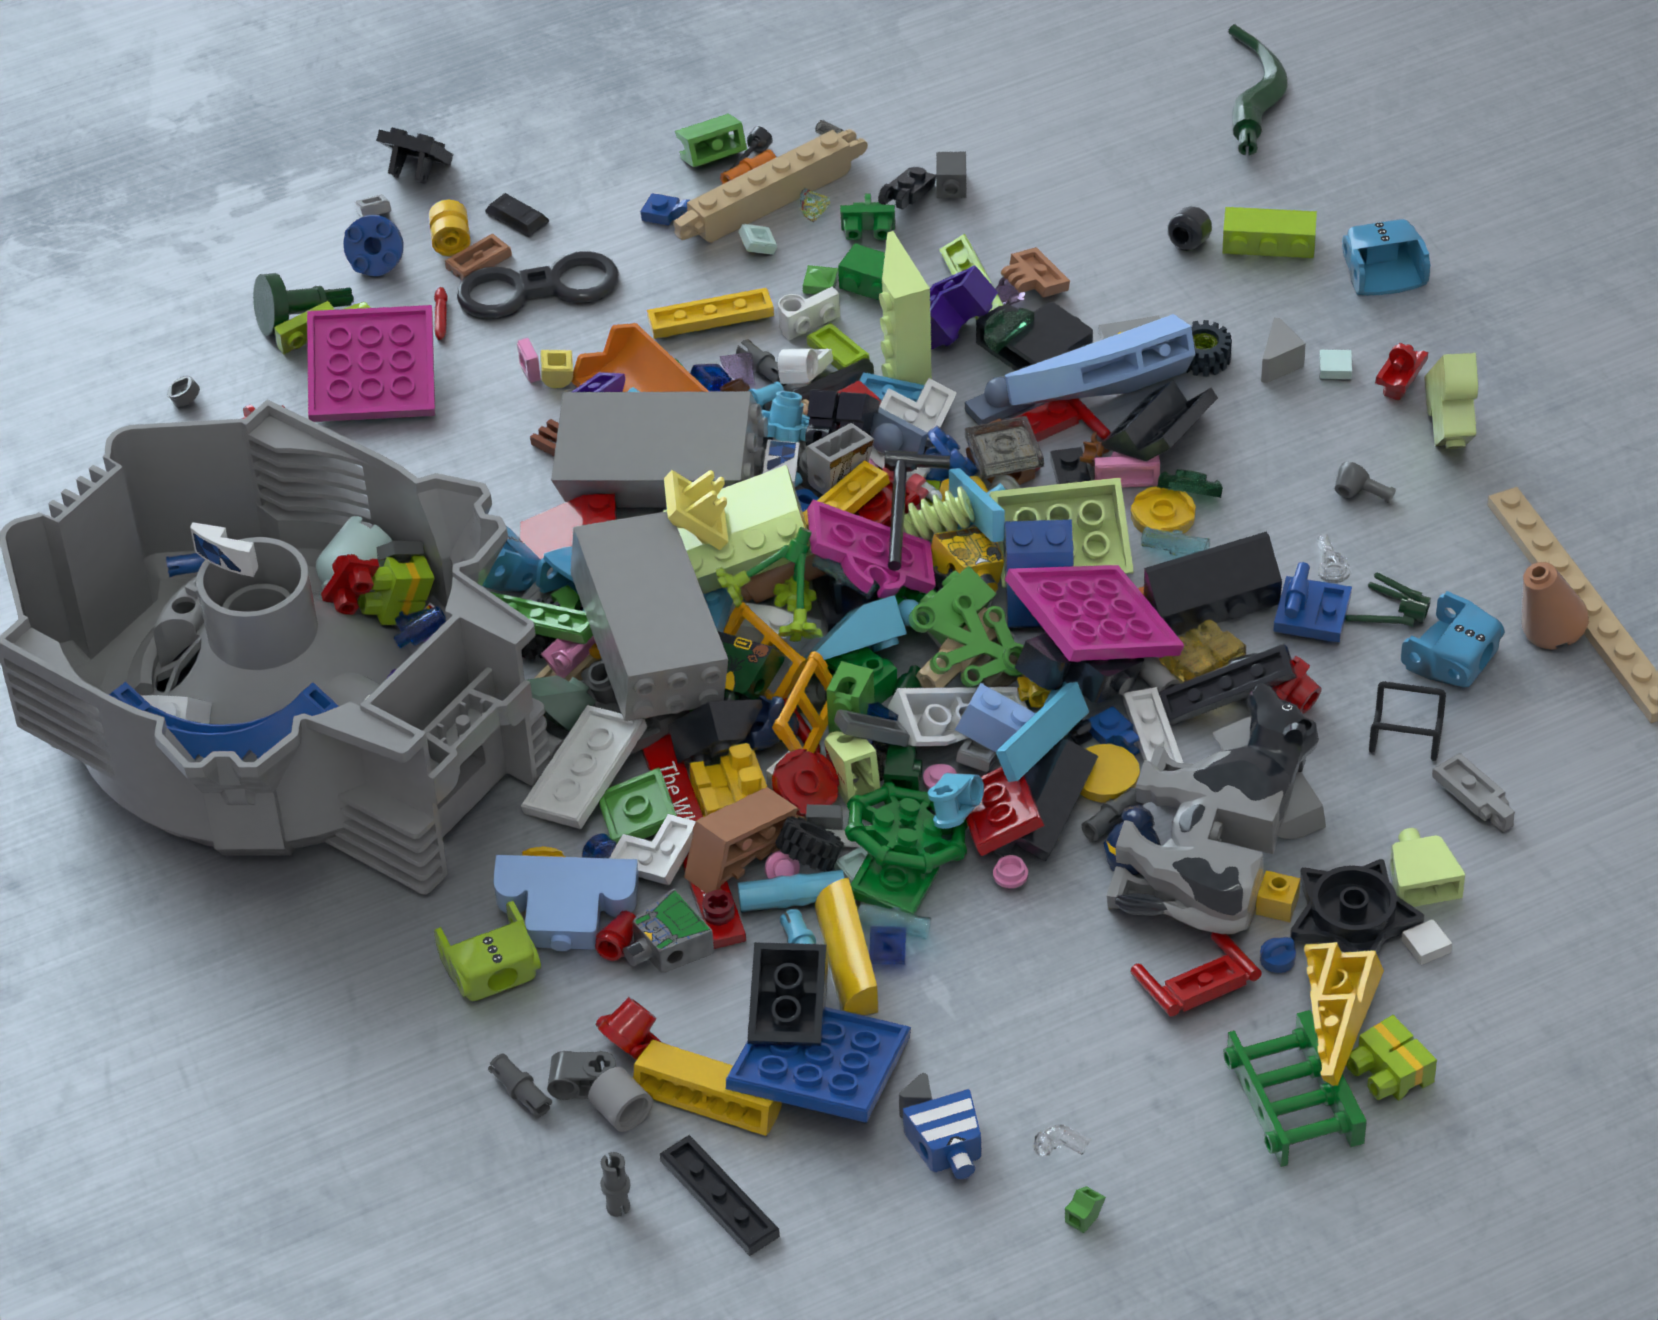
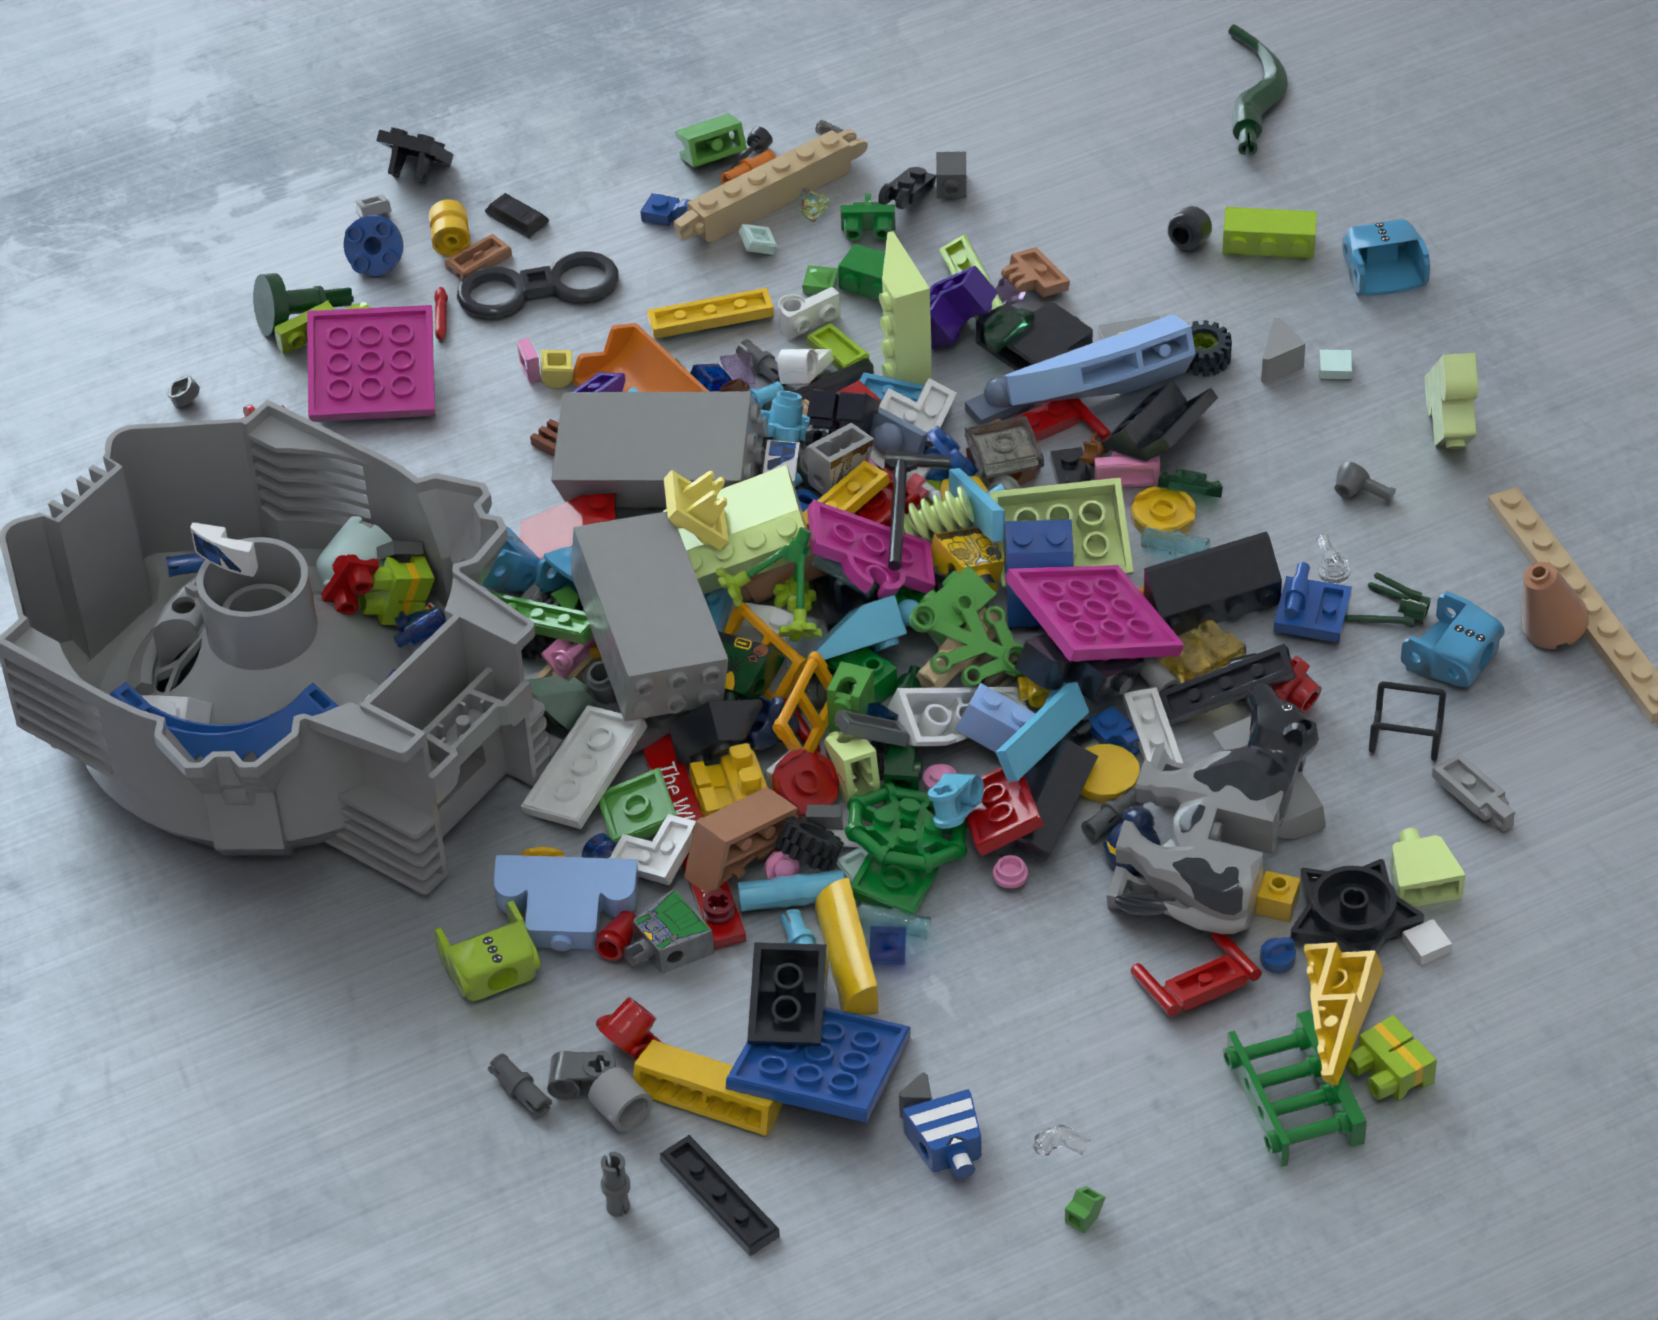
(976, 755): light grey tile -> none
(1400, 370): red hips -> none

